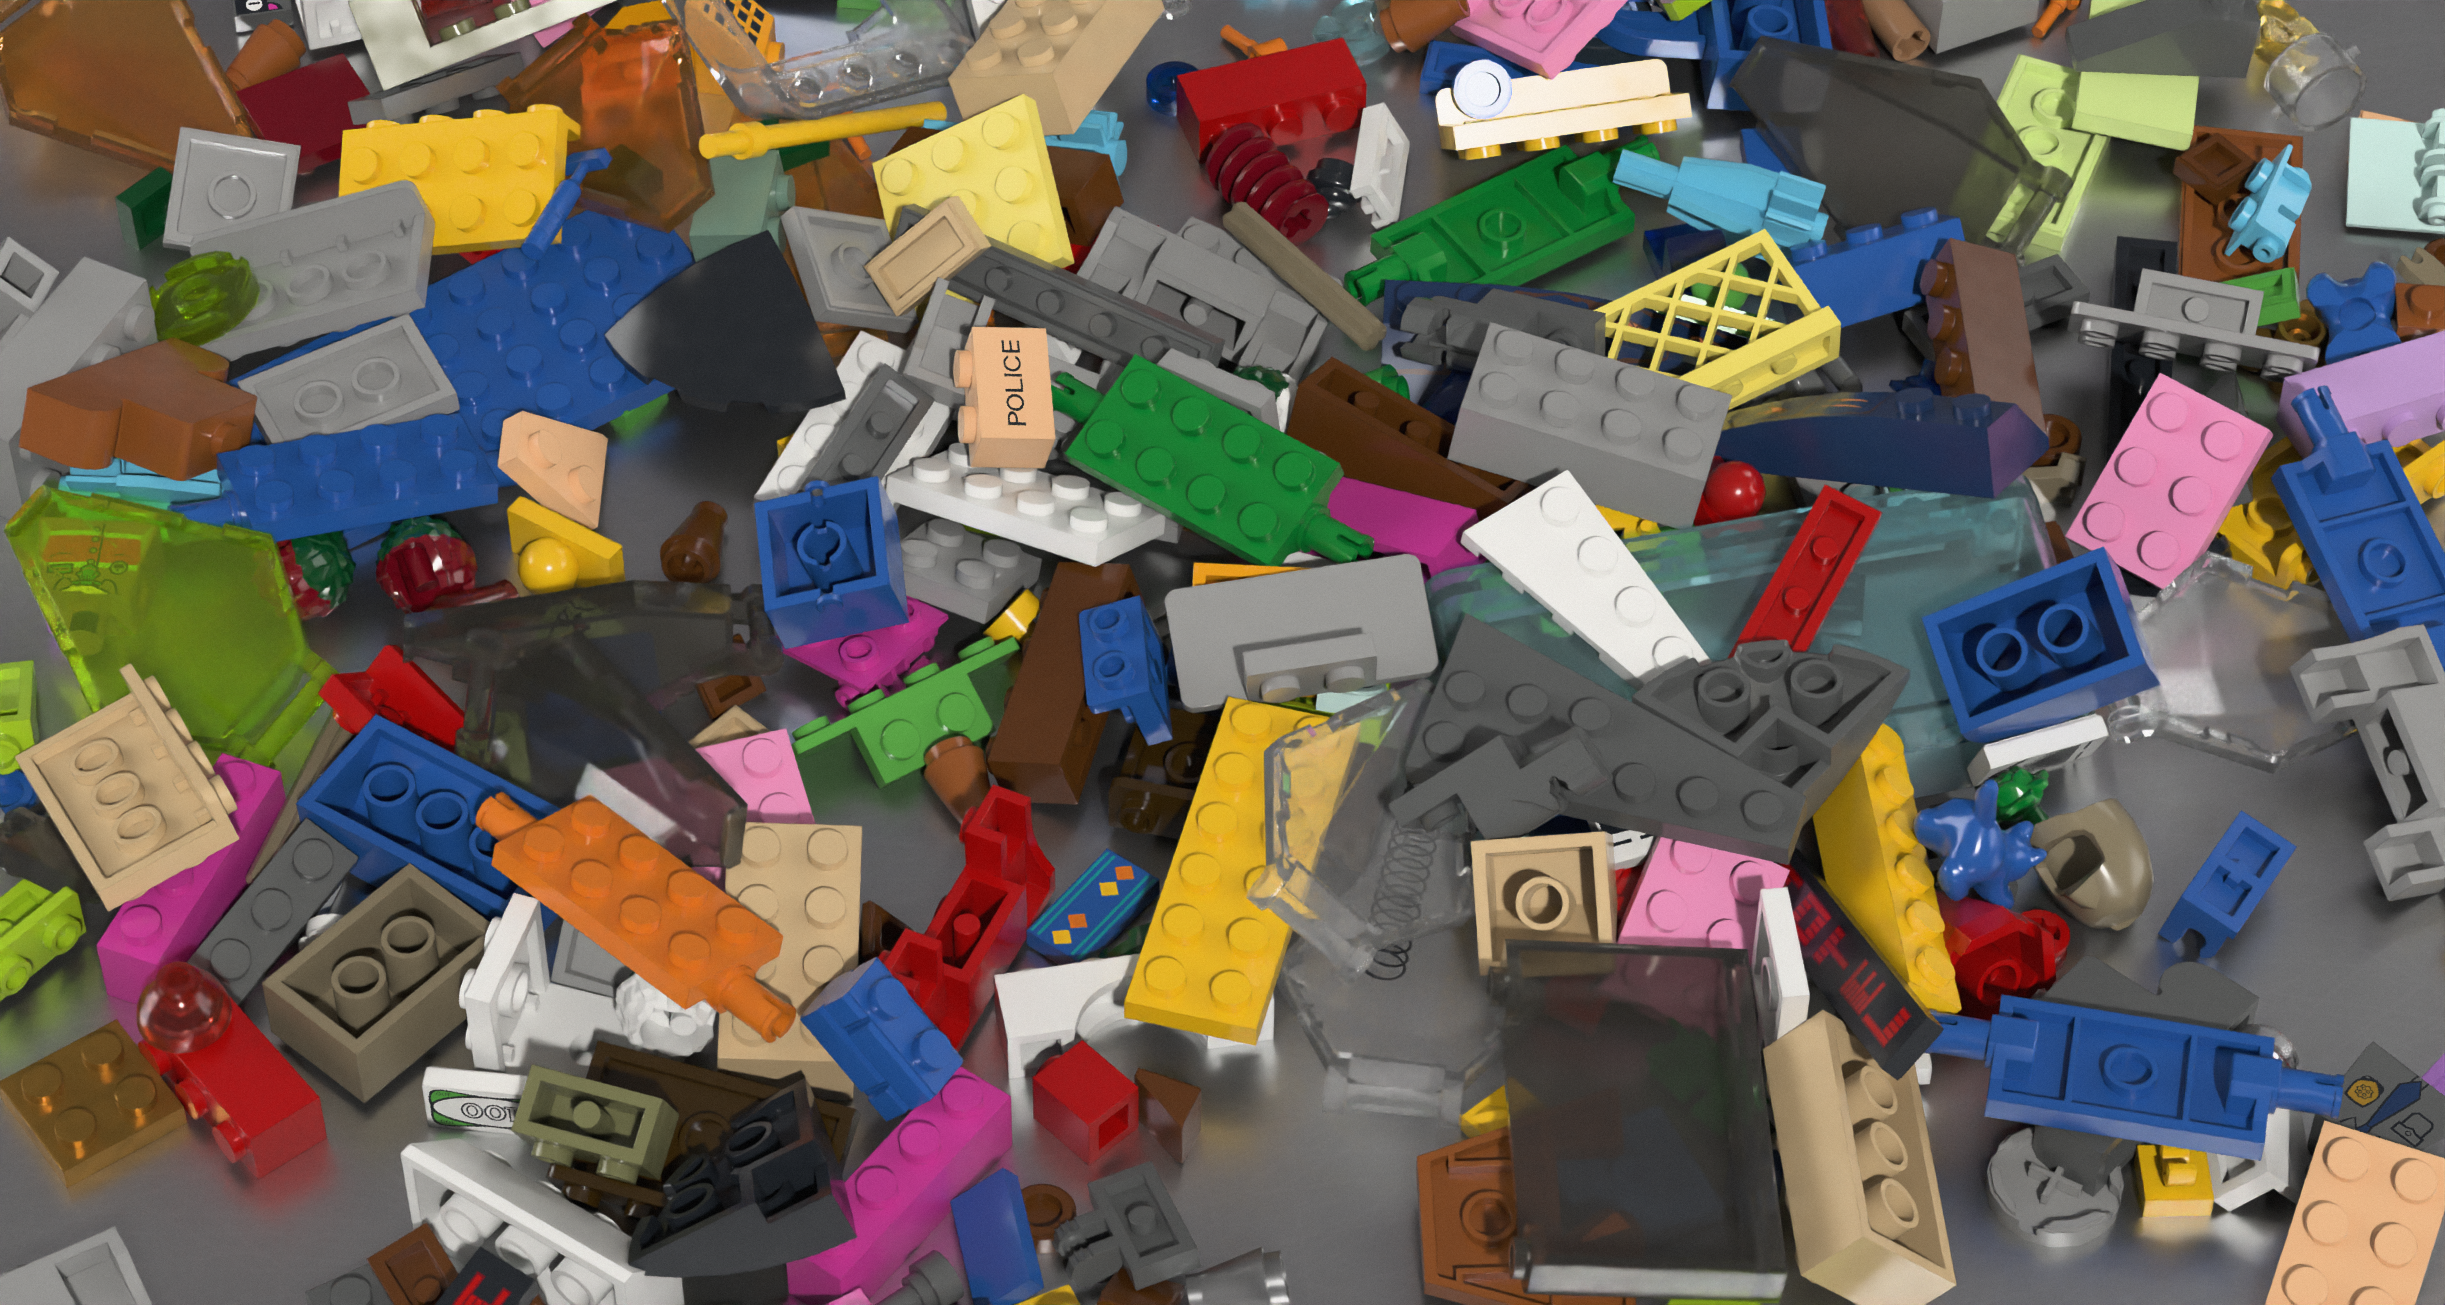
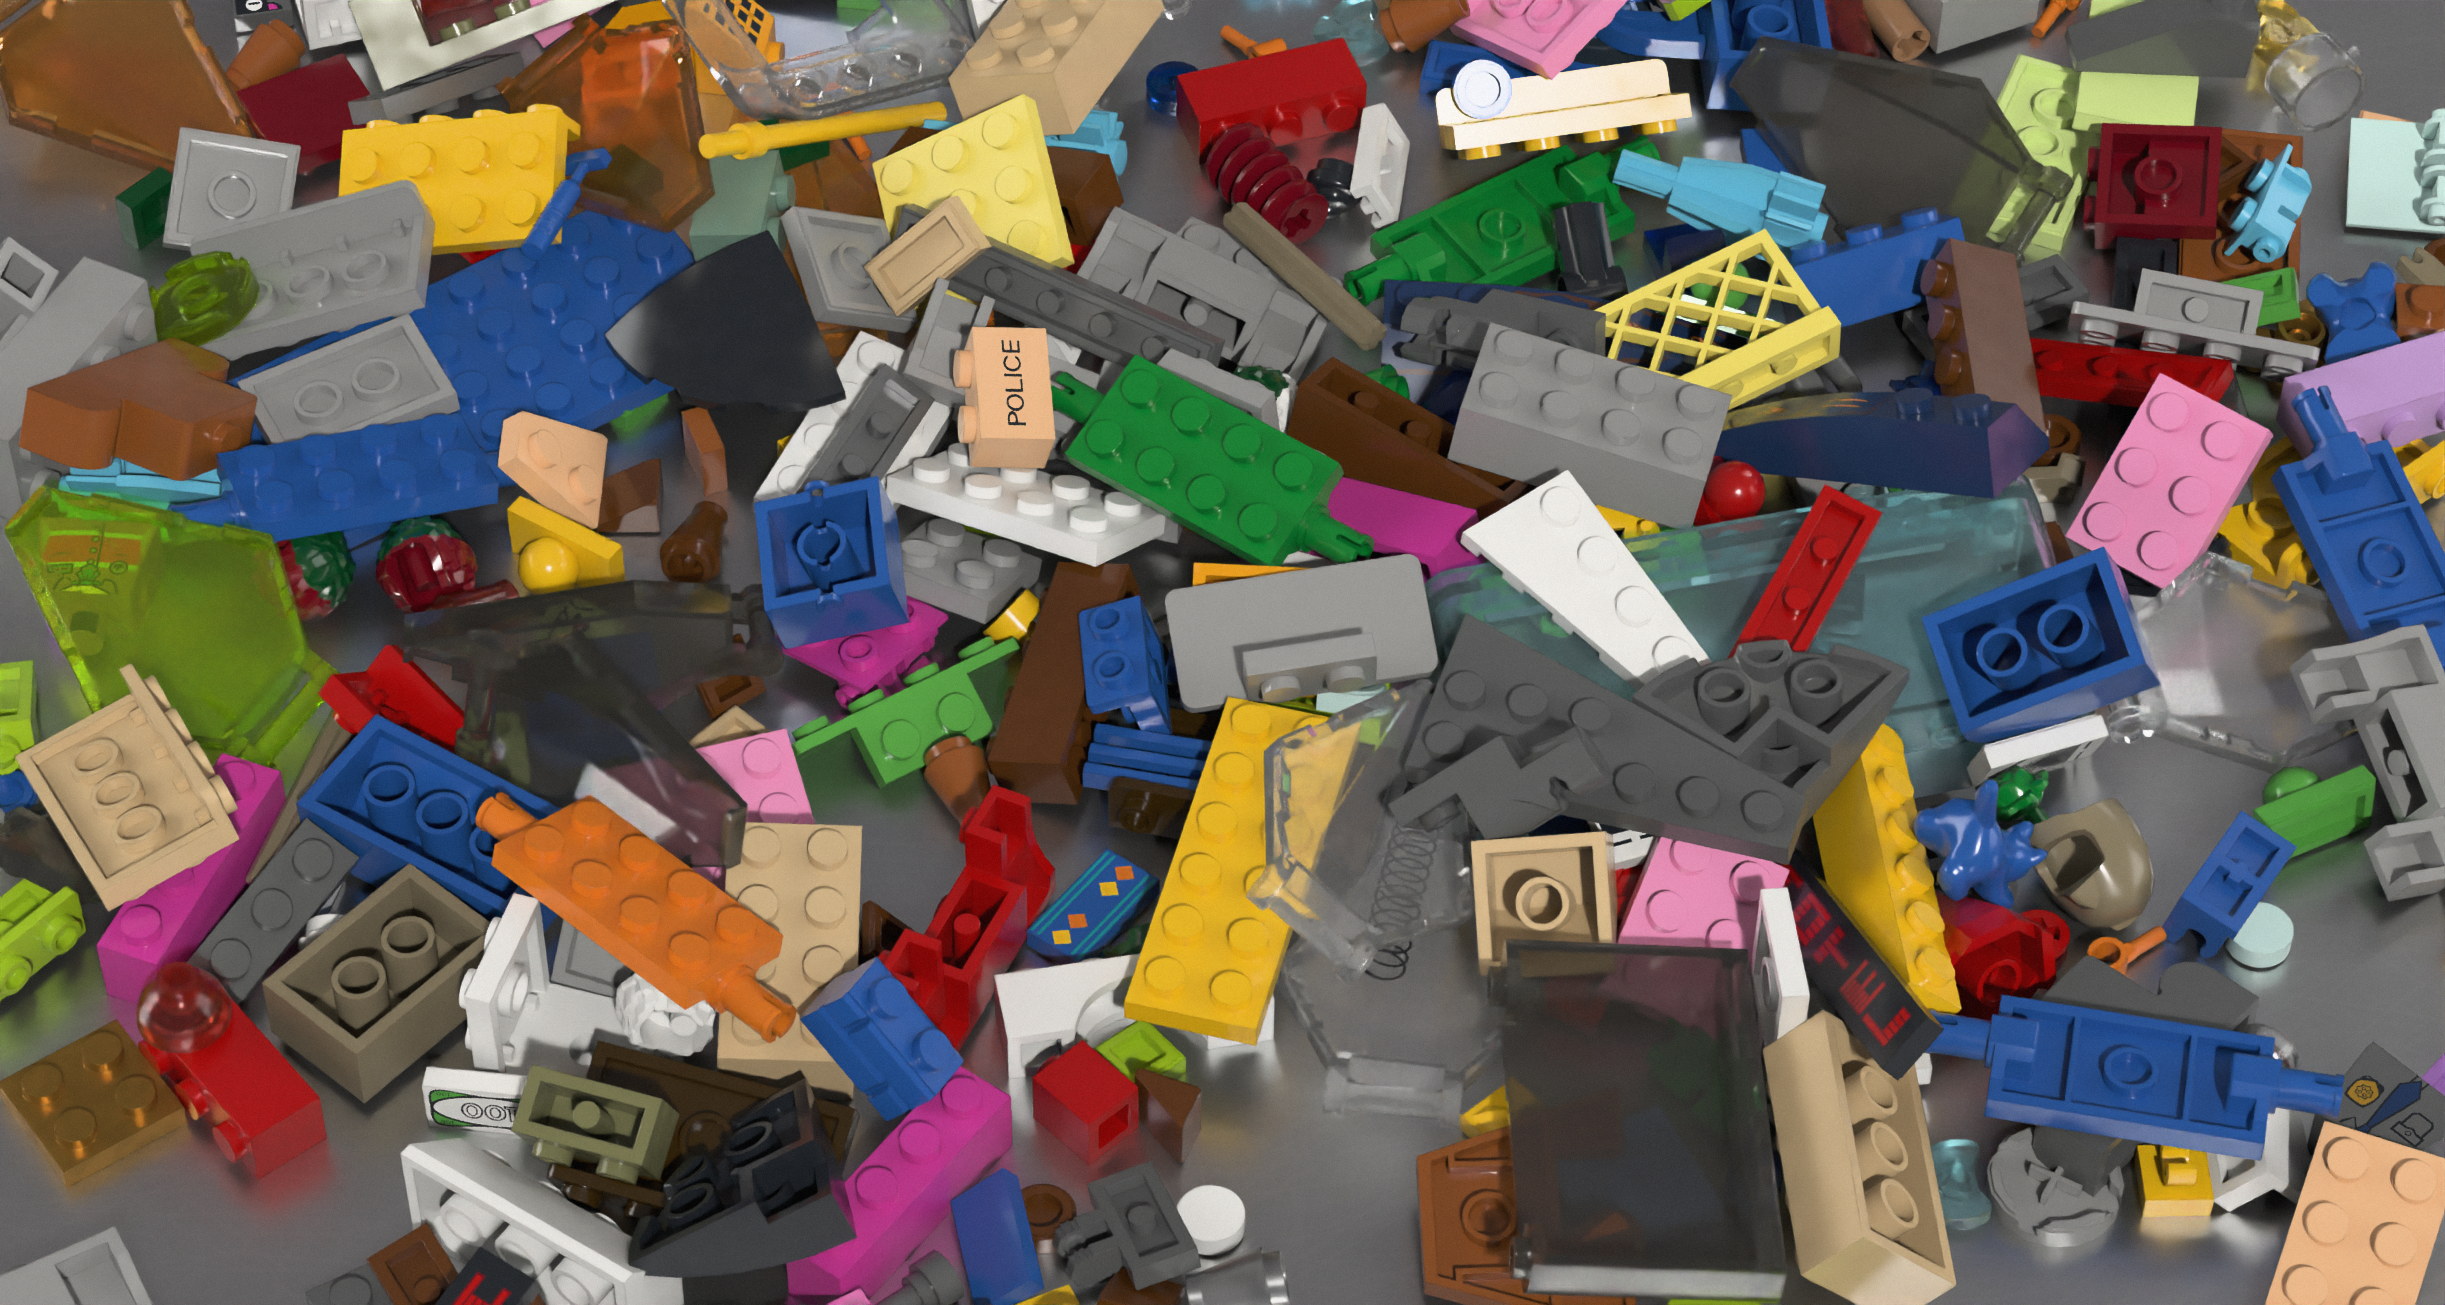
(632, 499): none -> reddish brown slope
(704, 450): none -> dark orange tile
(1142, 1047): none -> lime tile
(1146, 751): none -> blue tile
(1213, 1218): none -> white tile
(1586, 252): none -> black piece
(1961, 1200): none -> clear light blue piece
(2121, 374): none -> red tile
(2121, 953): none -> orange hand
(2153, 183): none -> dark red plate
(2263, 938): none -> light aqua tile
(2315, 810): none -> bright green tile

